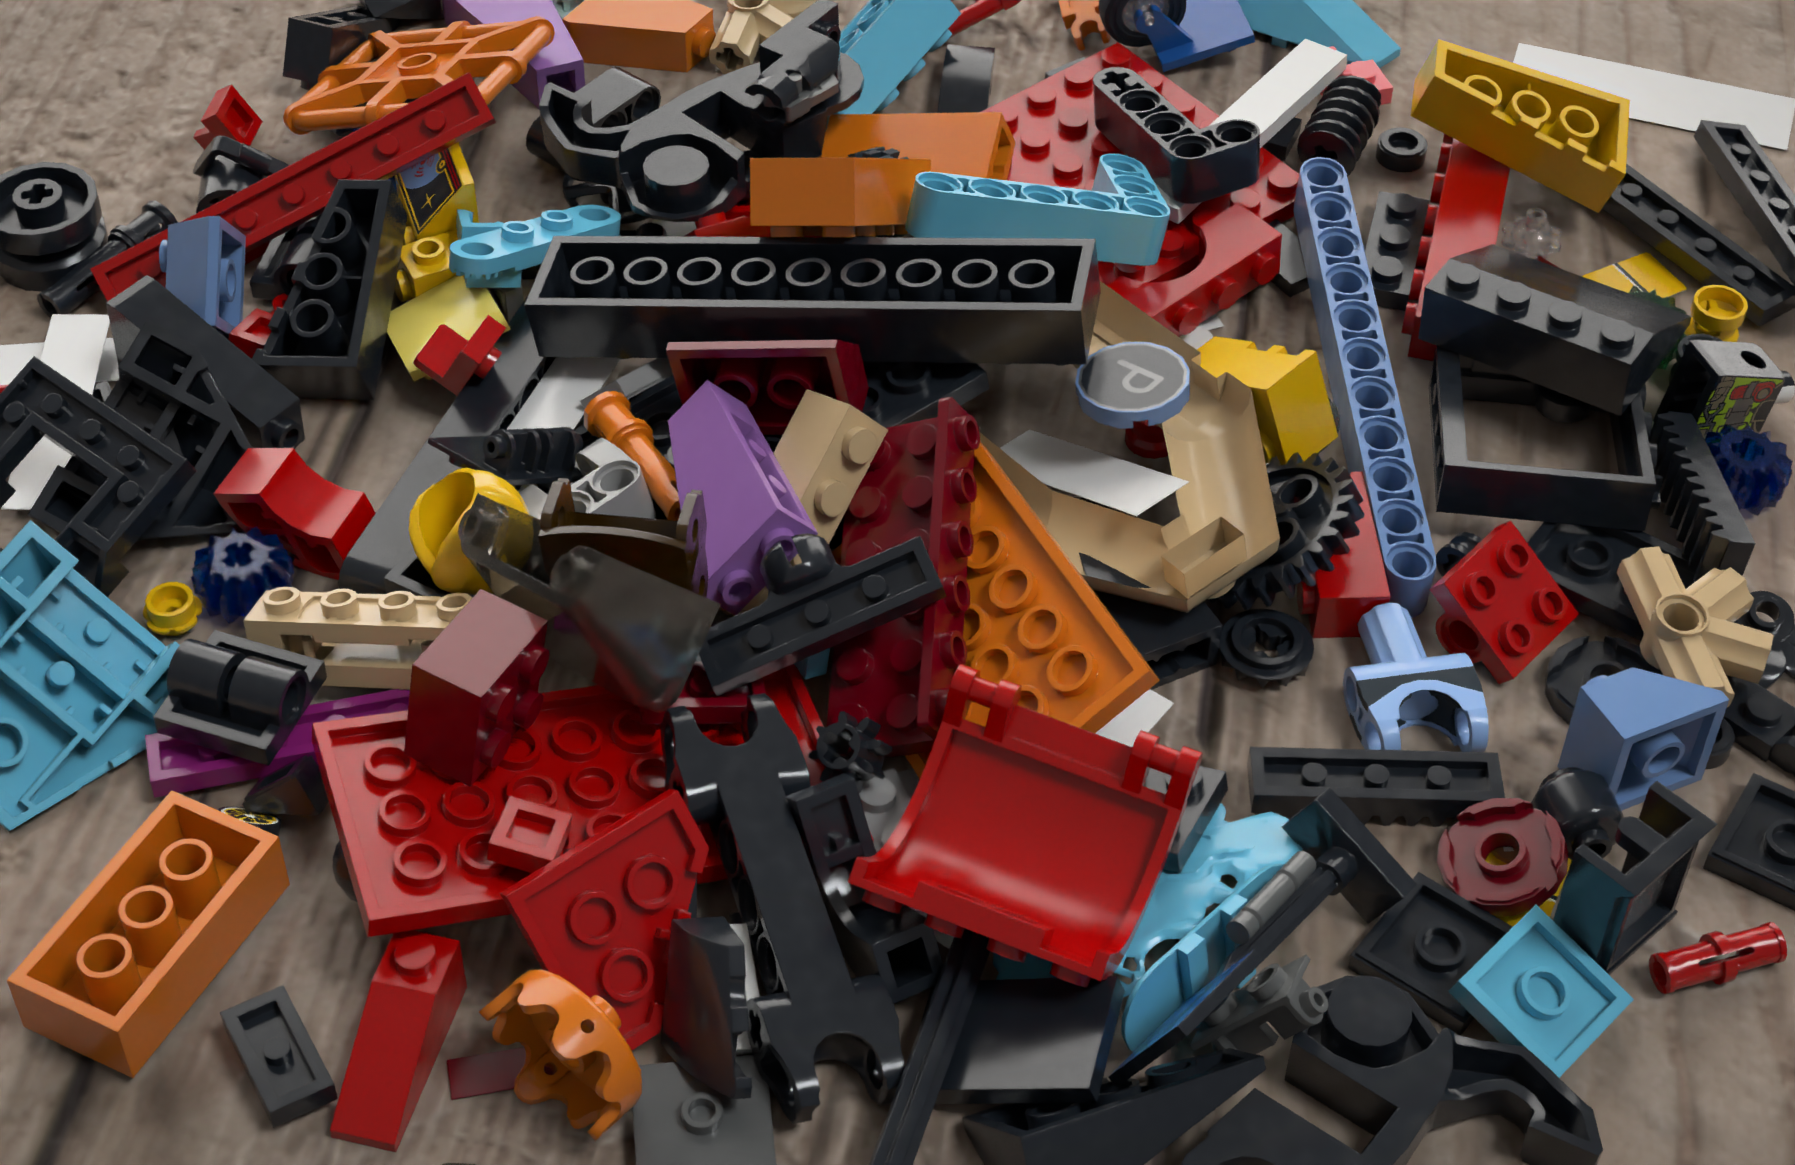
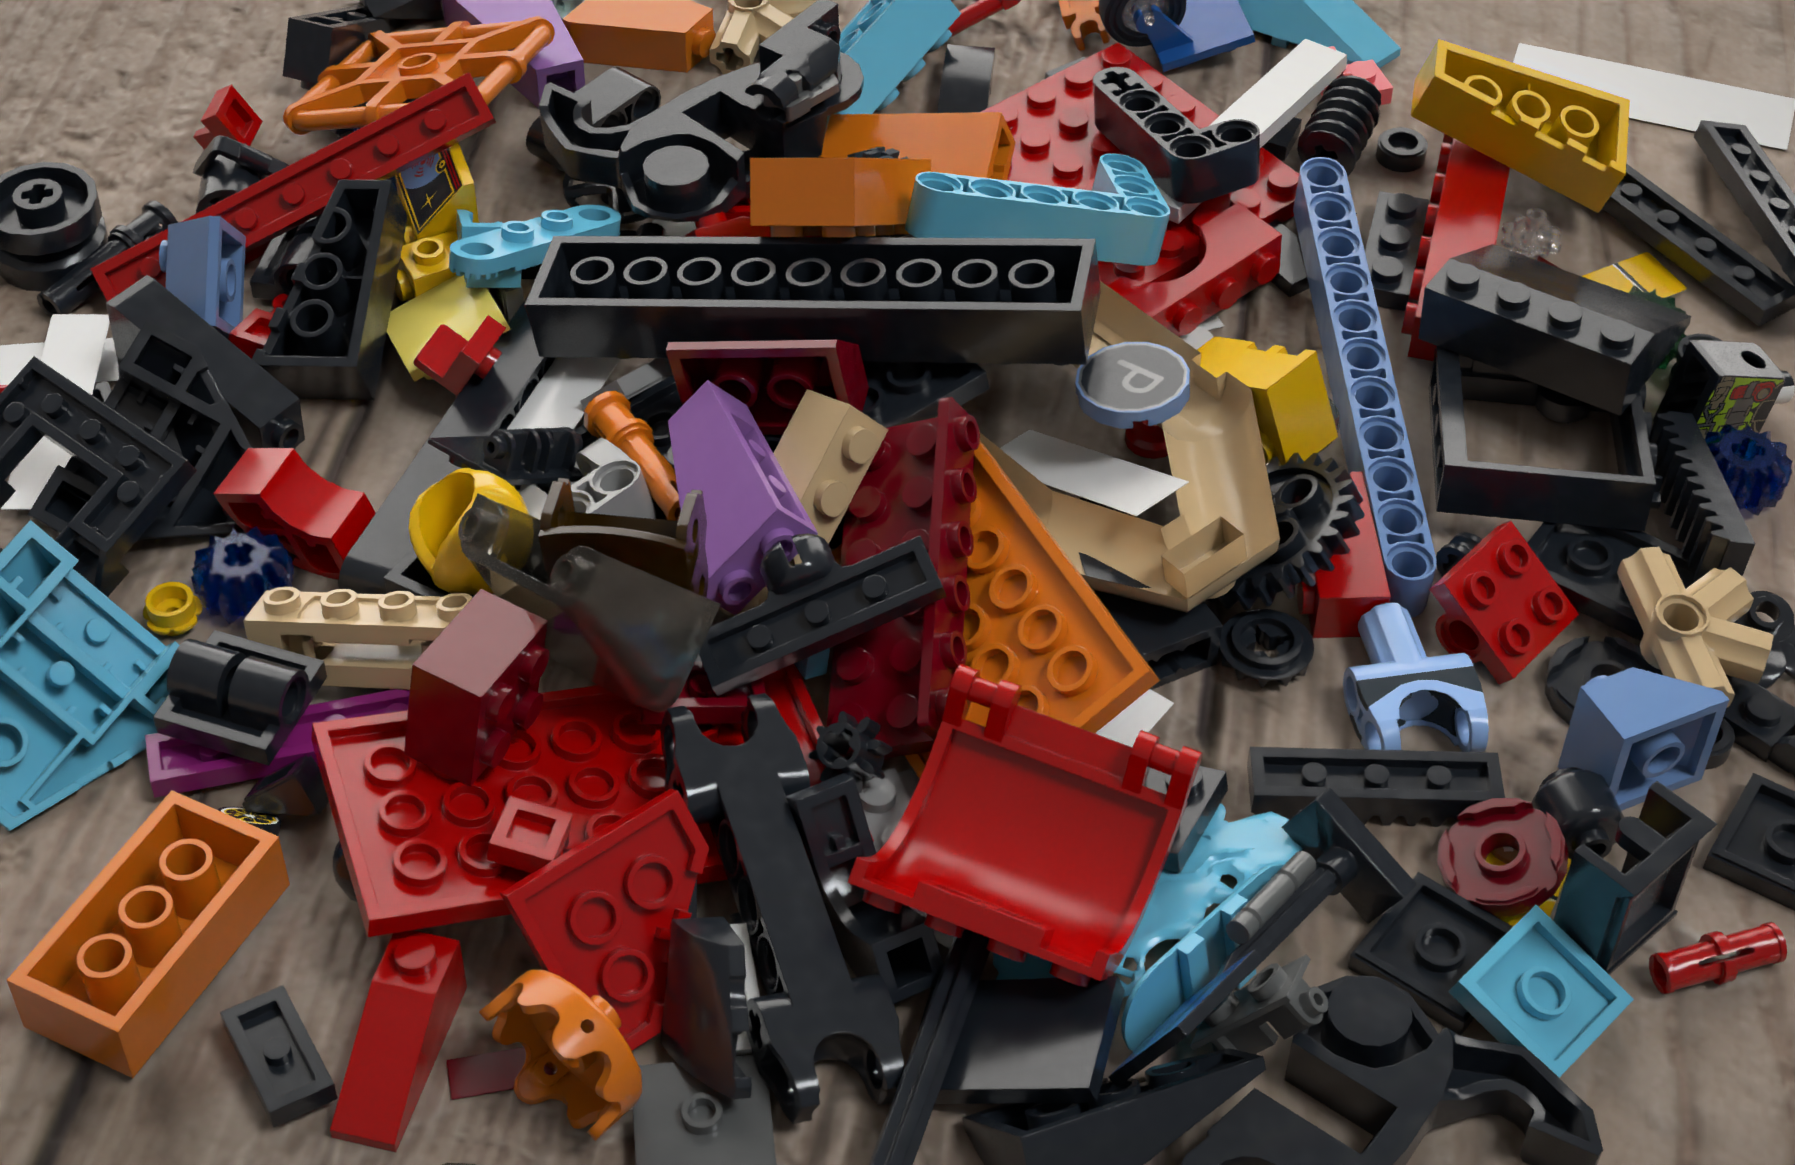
(1717, 312): yellow wheel -> none

